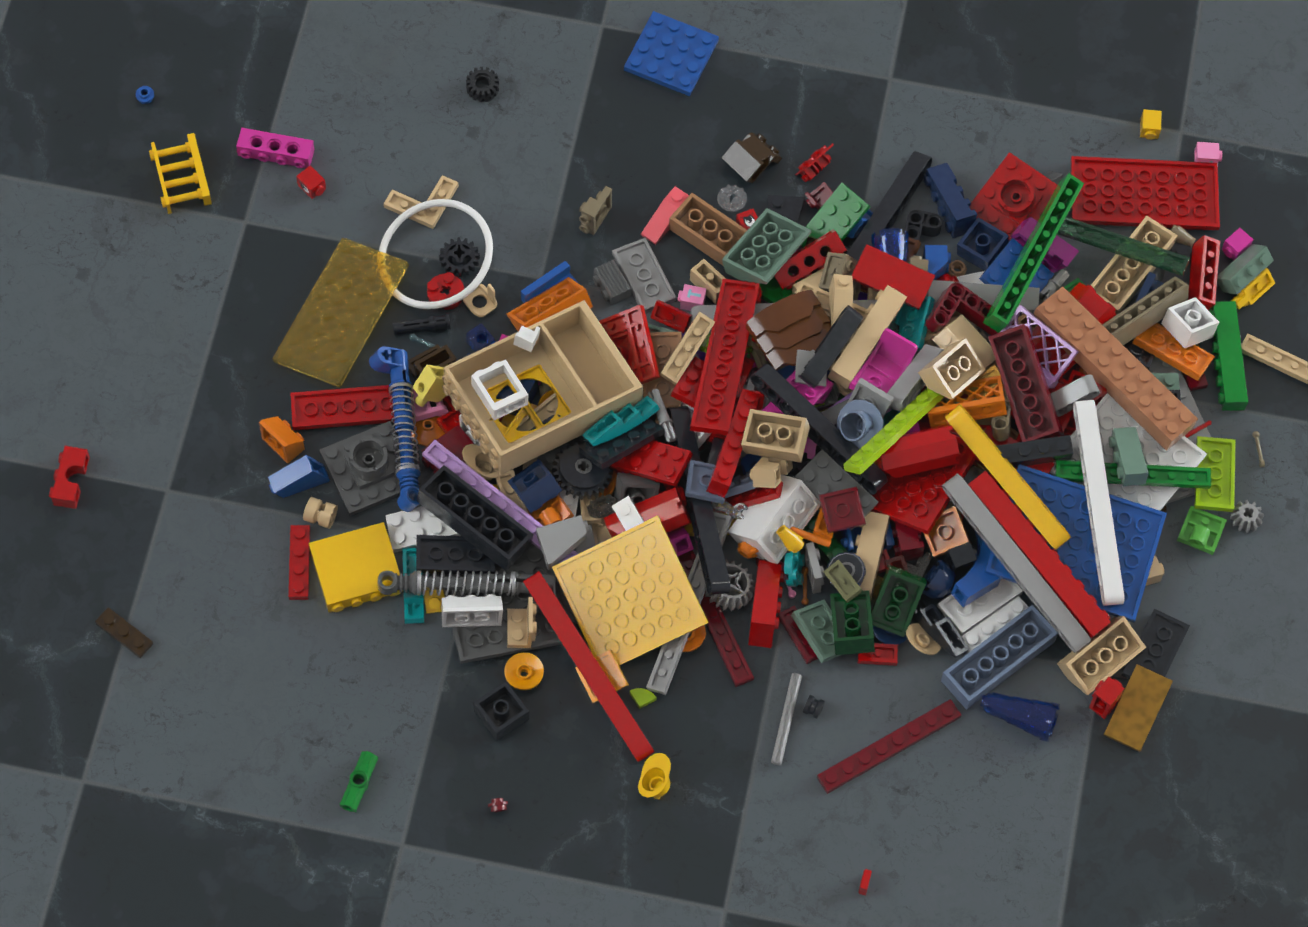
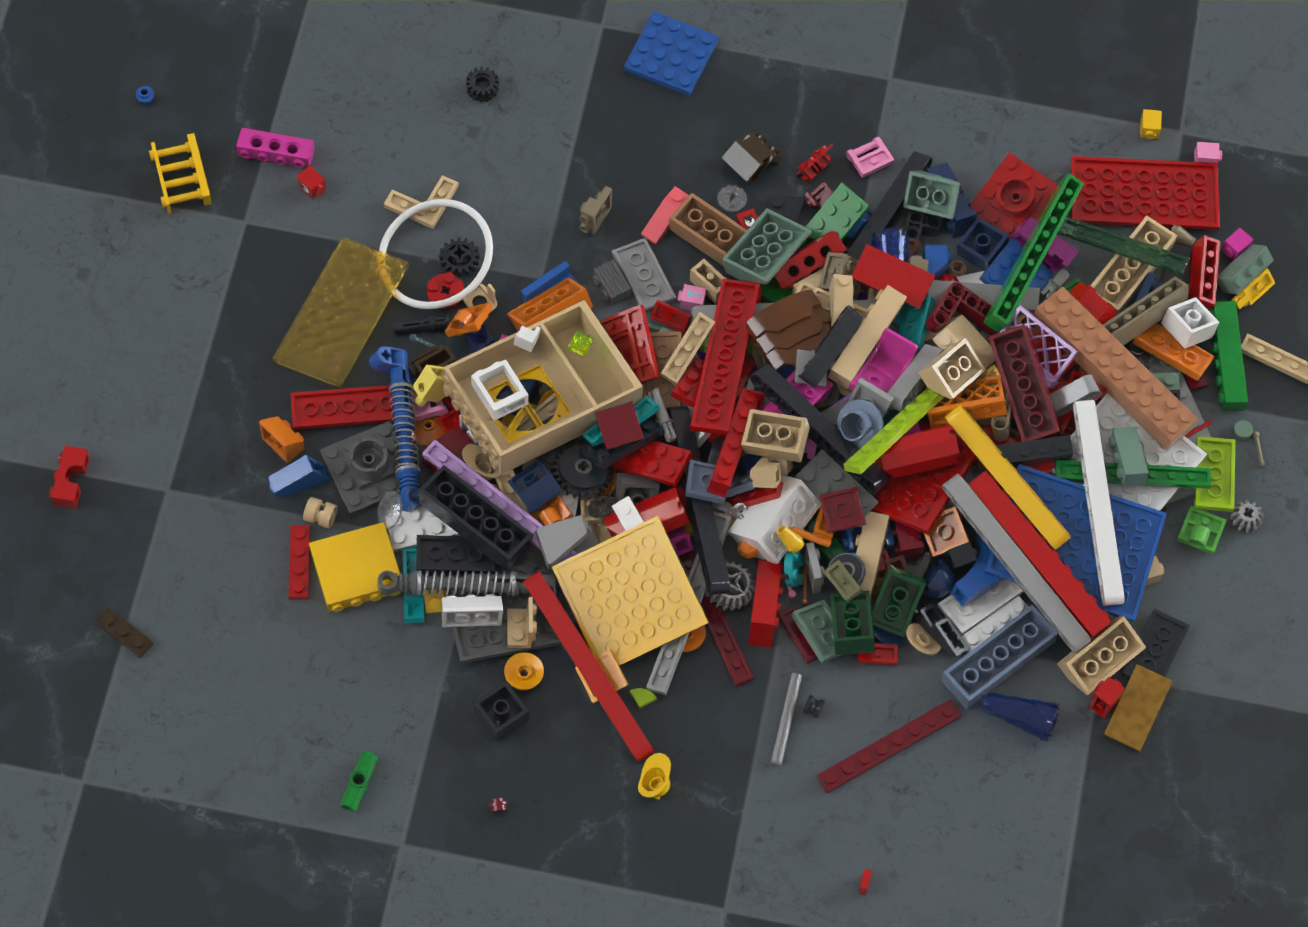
(390, 509): none -> clear dish
(468, 320): none -> orange plate
(580, 343): none -> clear neon green tile
(619, 425): none -> dark red tile
(872, 161): none -> bright pink plate
(931, 194): none -> sand green slope
(1243, 430): none -> sand green tile

